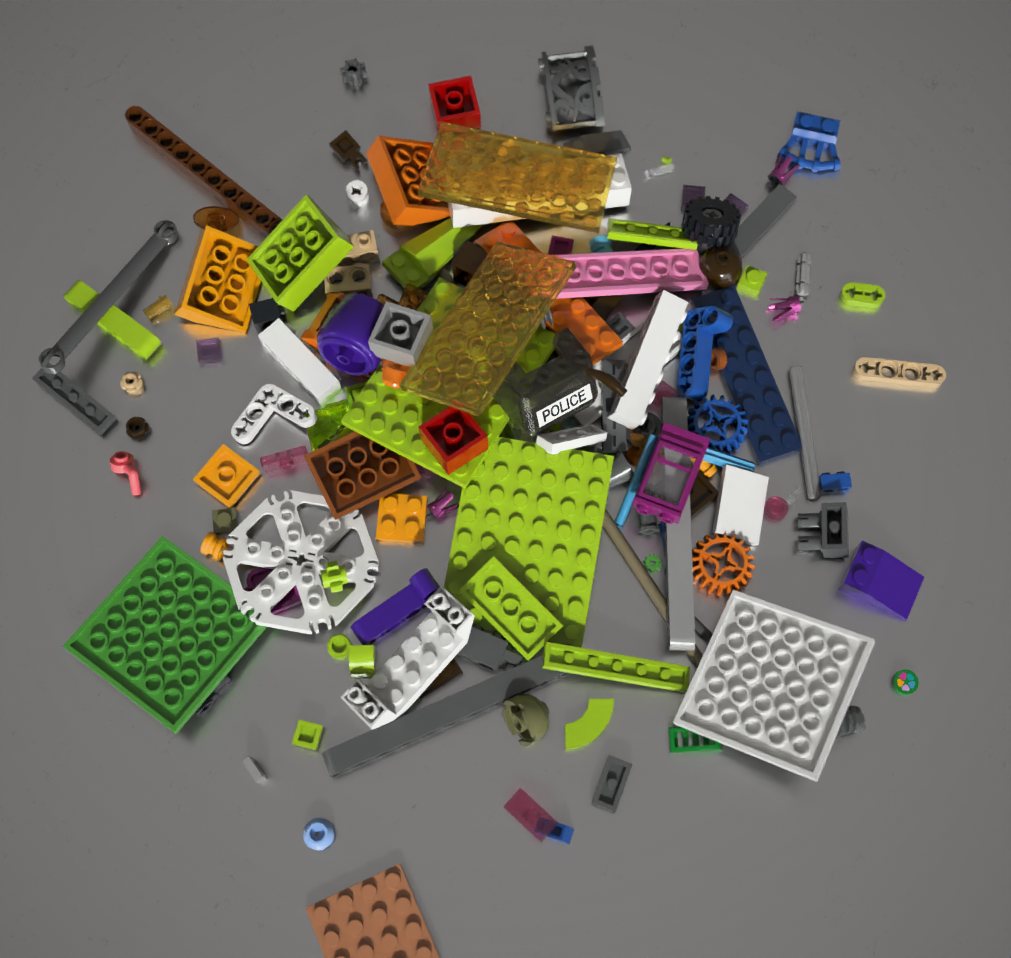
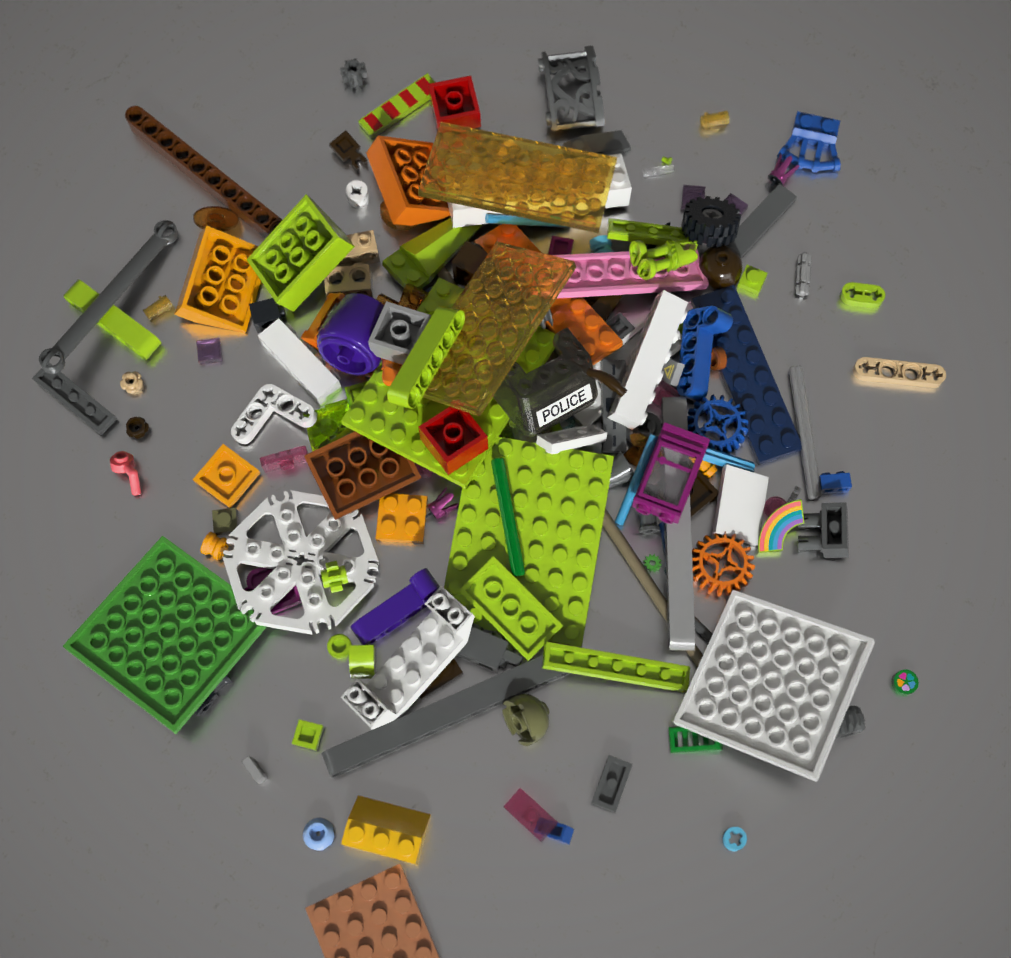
(386, 829): none -> yellow slope
(397, 107): none -> lime tile
(426, 357): none -> lime beam
(508, 517): none -> green axle
(514, 220): none -> bar
(590, 724): lime tile -> none
(672, 371): none -> light grey tile
(674, 251): none -> lime piece
(714, 119): none -> clear yellow pin
(735, 830): none -> medium azure bush
(779, 524): none -> tile
(792, 304): flat silver piece -> none
(881, 580): dark purple slope -> none

